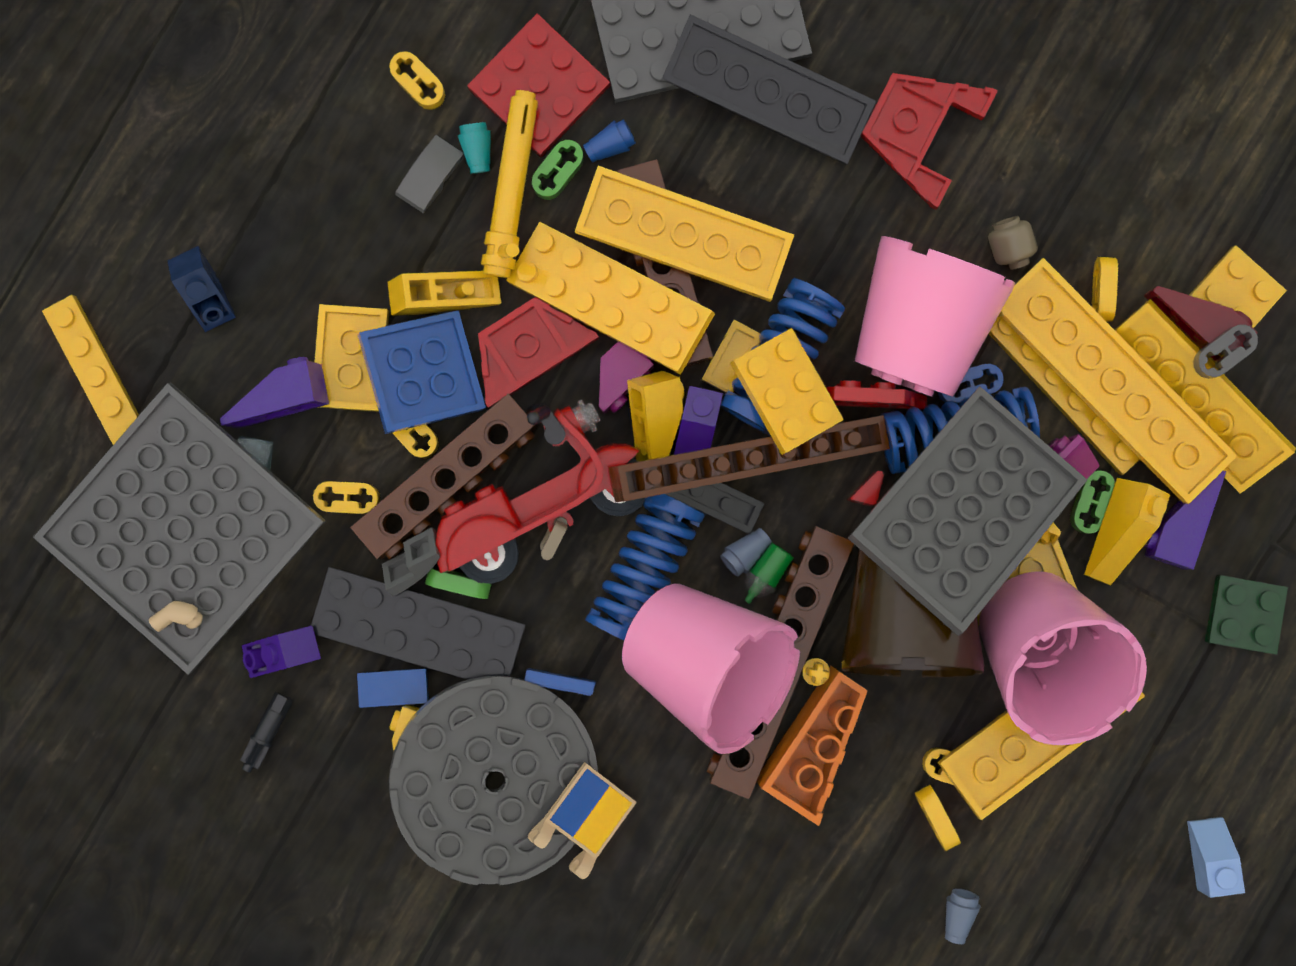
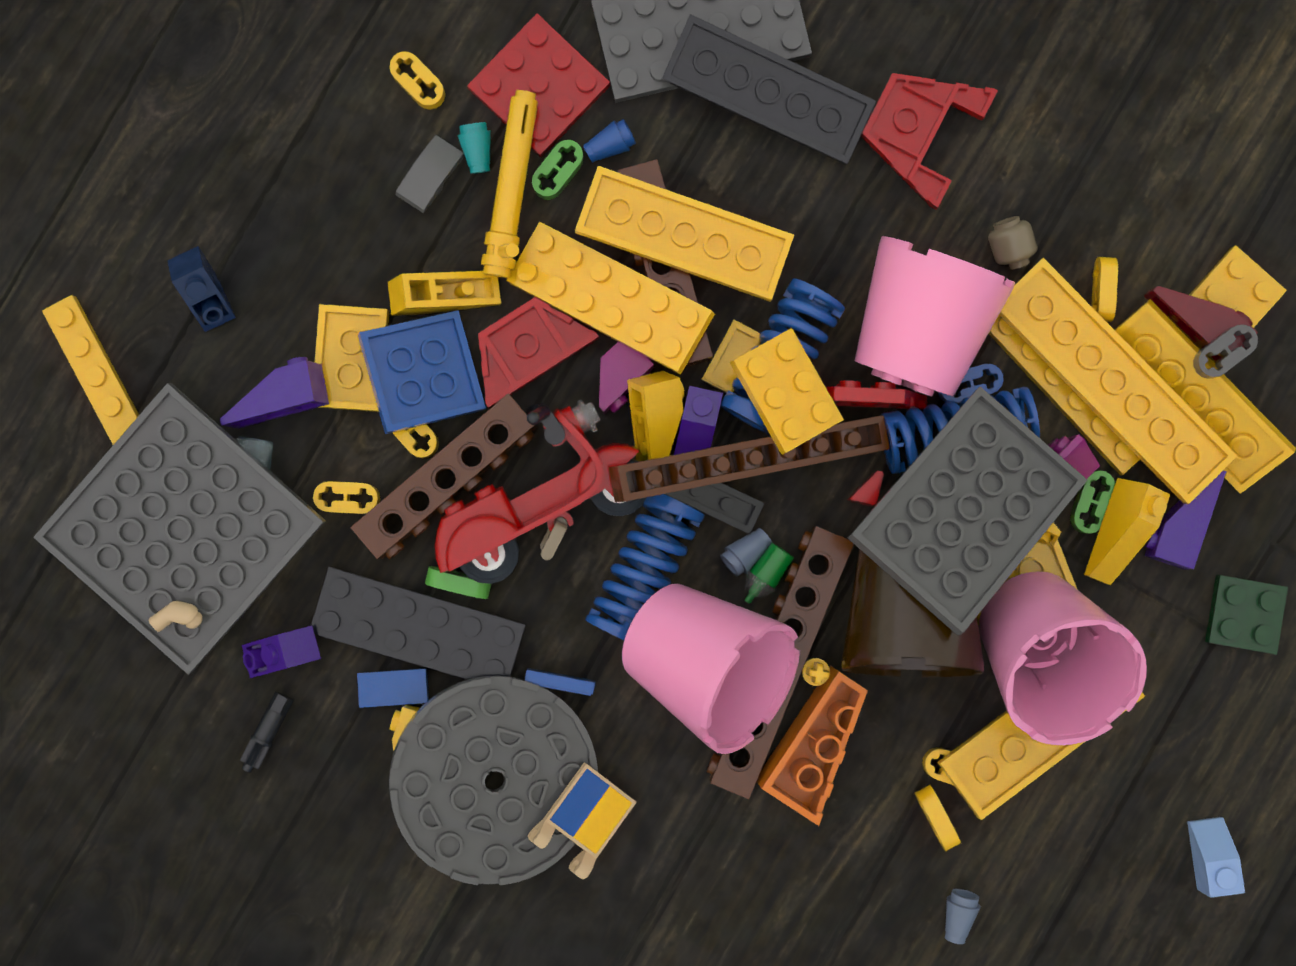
(413, 564): dark grey slope -> none

